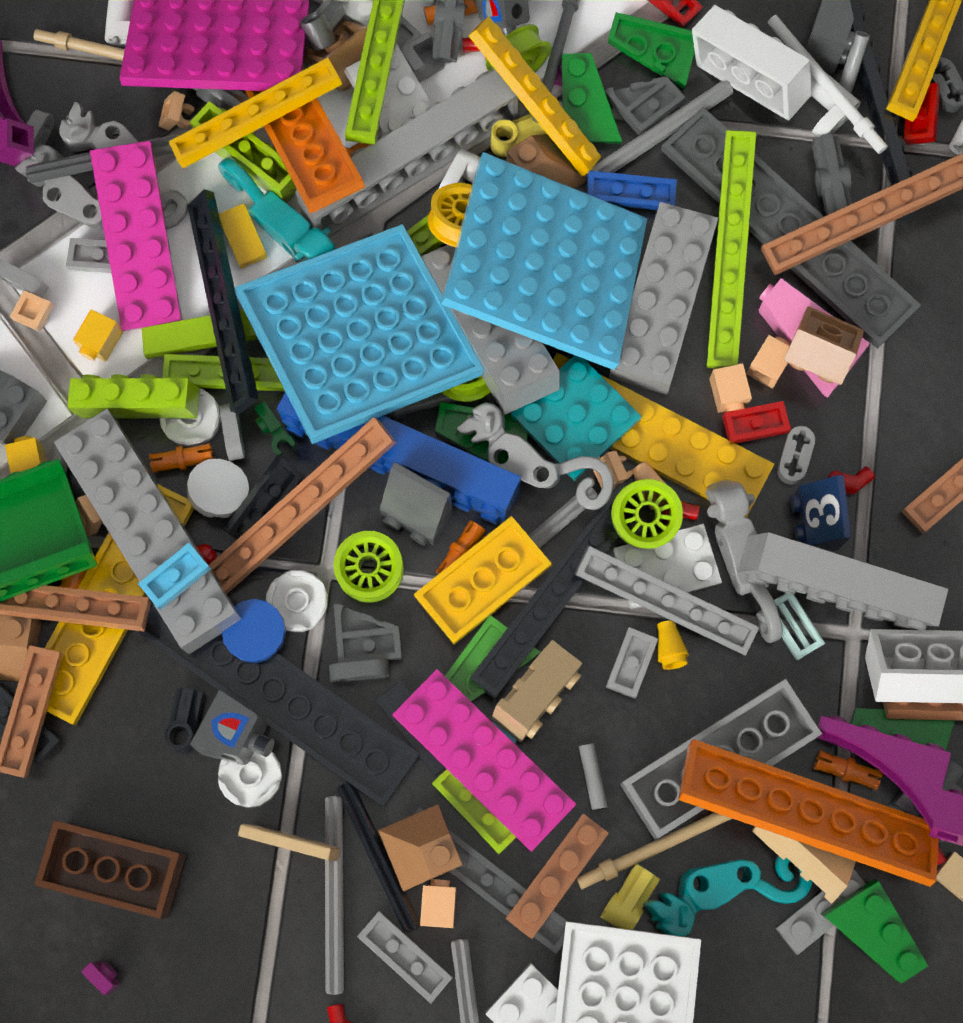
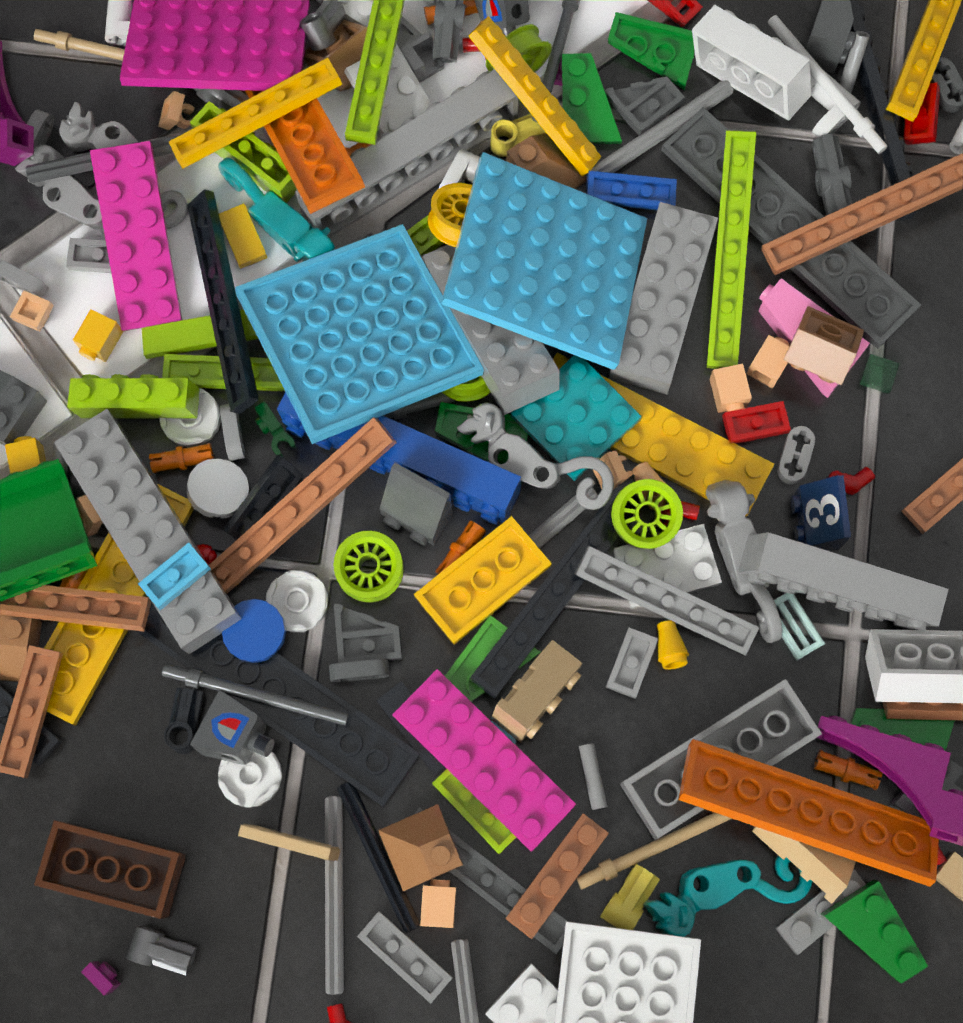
(152, 948): none -> flat silver piece
(196, 678): none -> dark grey bar
(879, 373): none -> clear green tile

